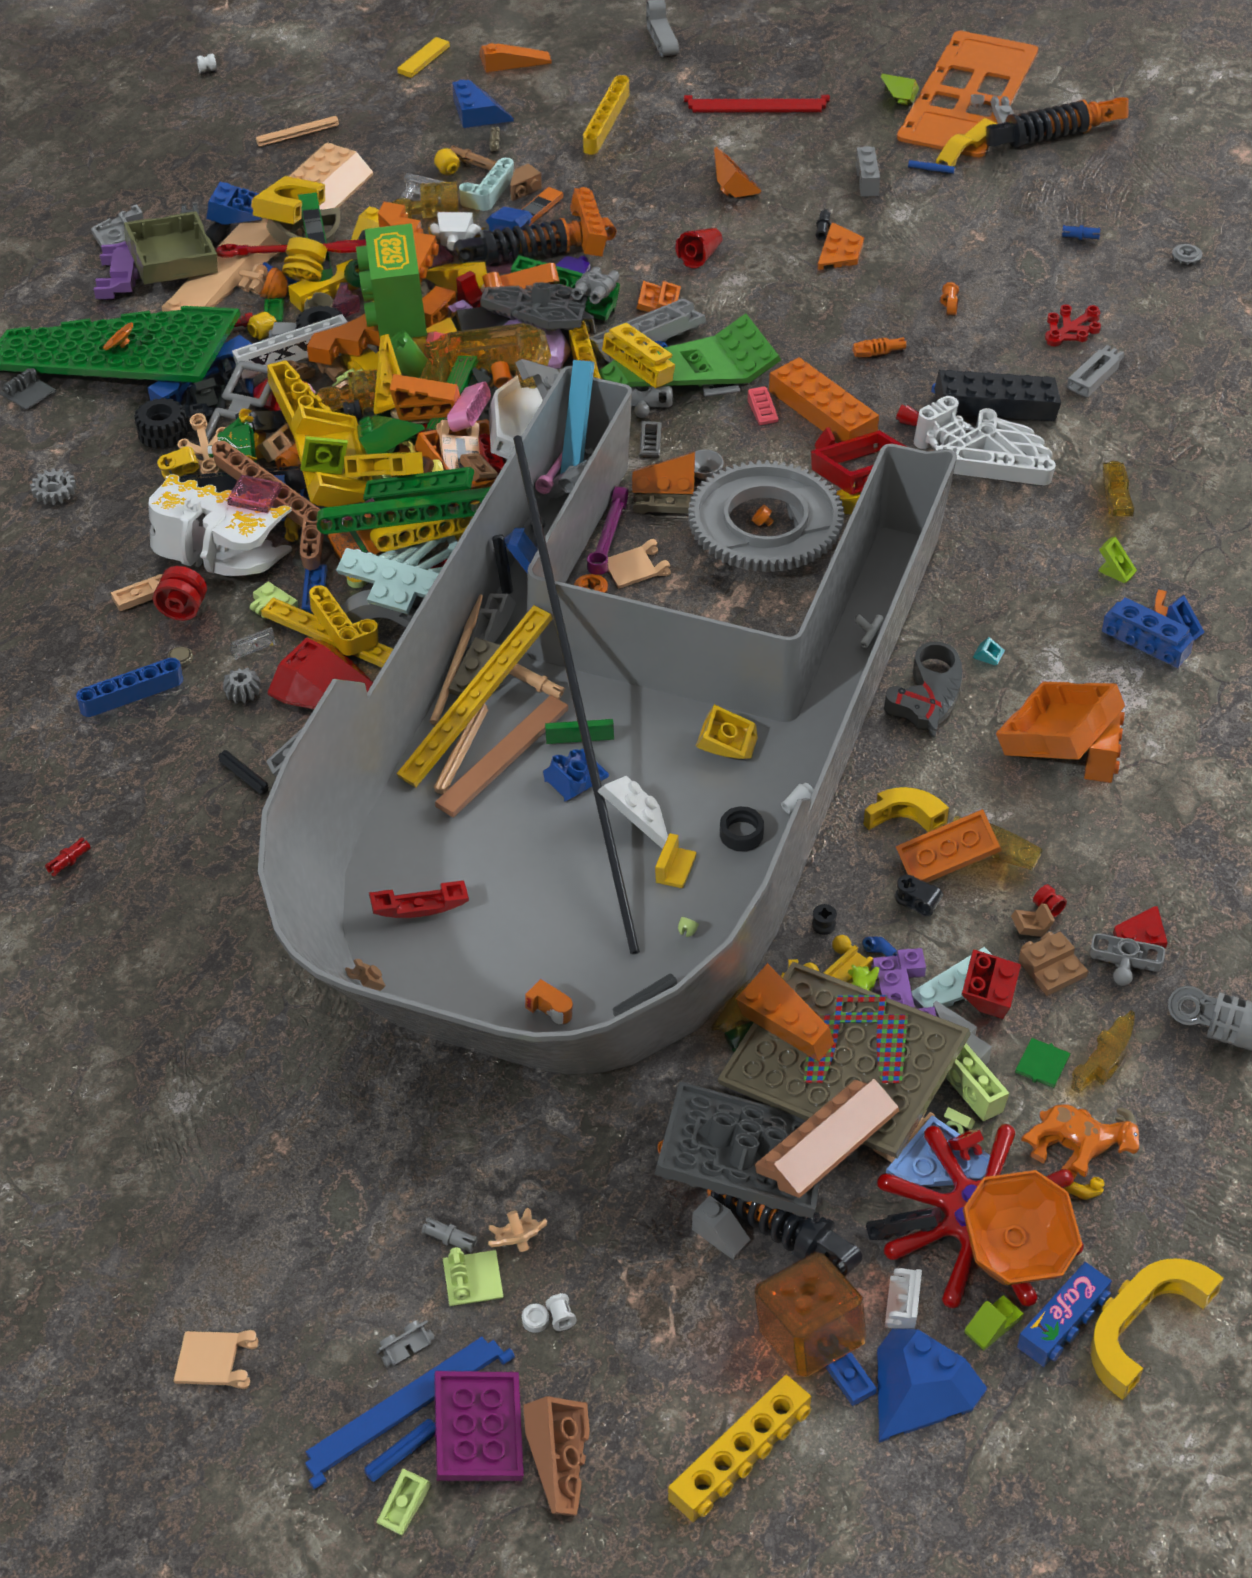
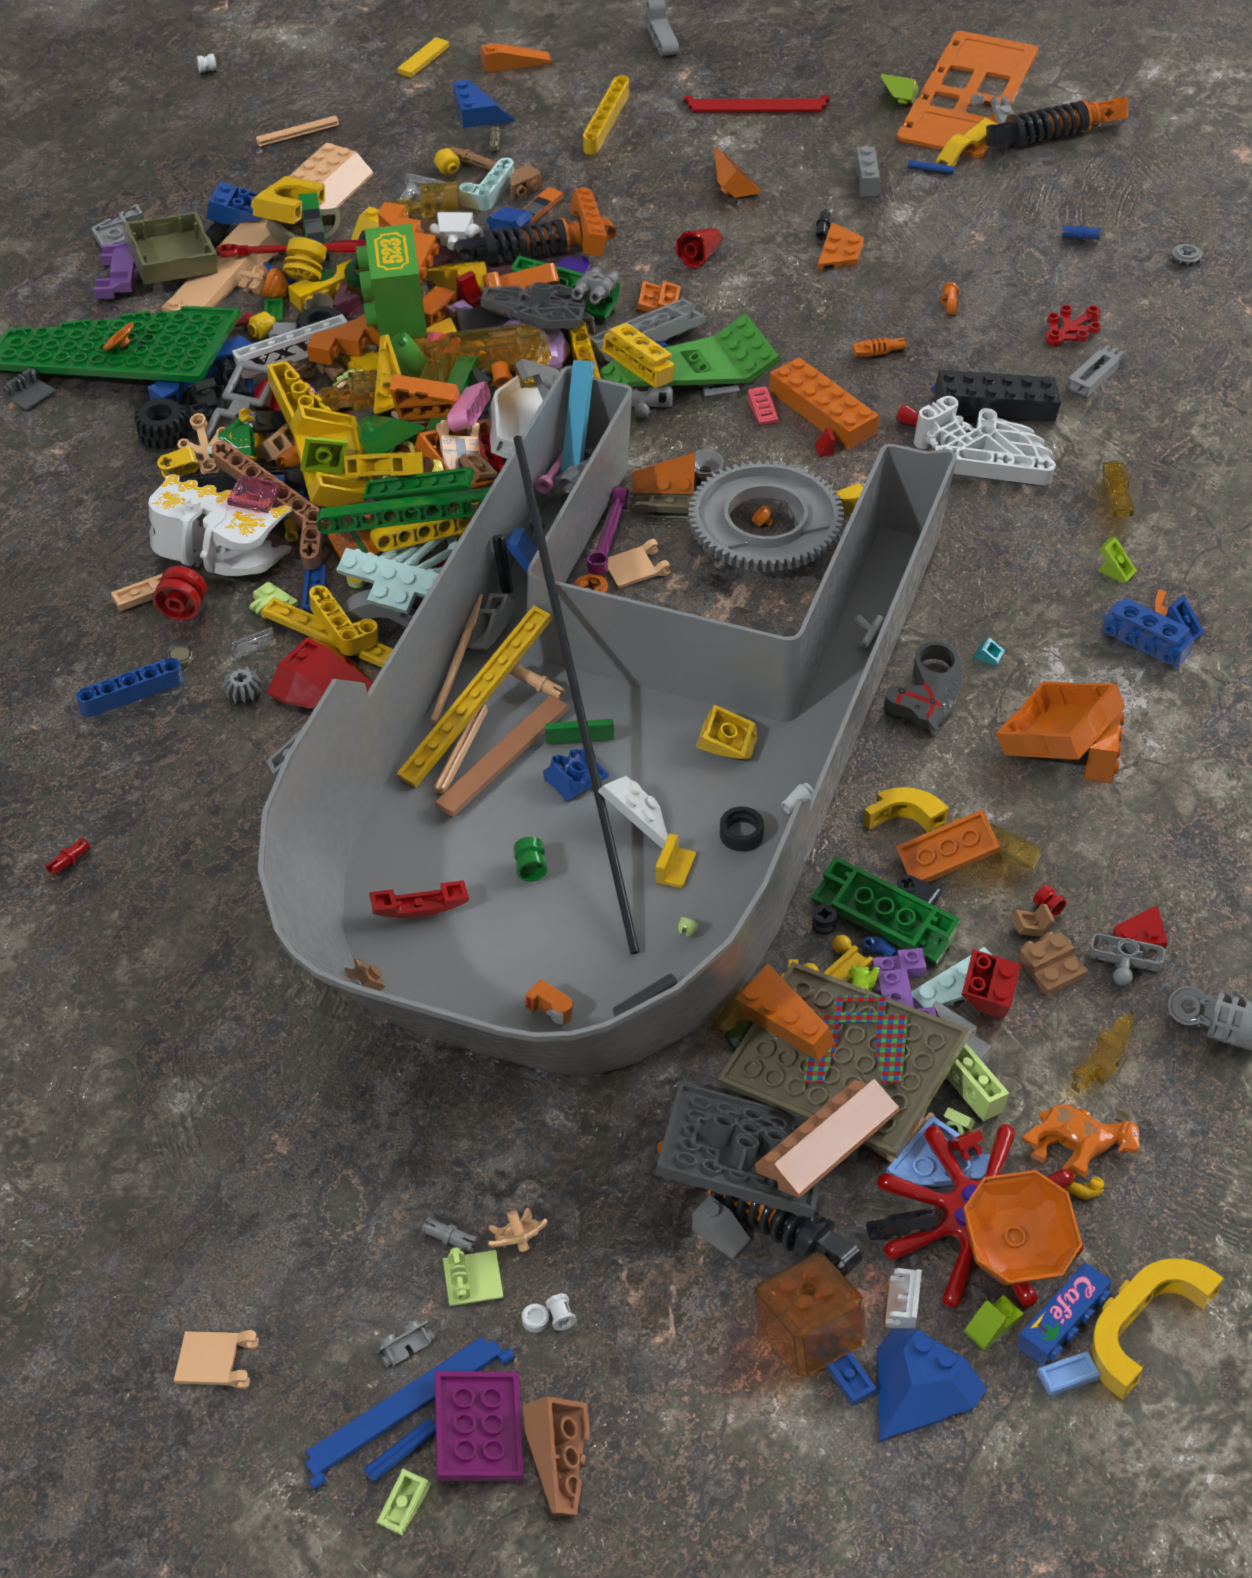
(53, 486): light grey gear -> none
(243, 772): black axle -> none
(353, 408): black wheel -> none
(473, 662): dark tan wing -> none
(530, 859): none -> green wheel
(651, 428): light grey slope -> none
(784, 1396): yellow brick -> none
(826, 460): red window -> none
(886, 910): none -> green slope
(1042, 1062): green piece -> none
(1068, 1373): none -> light blue tile

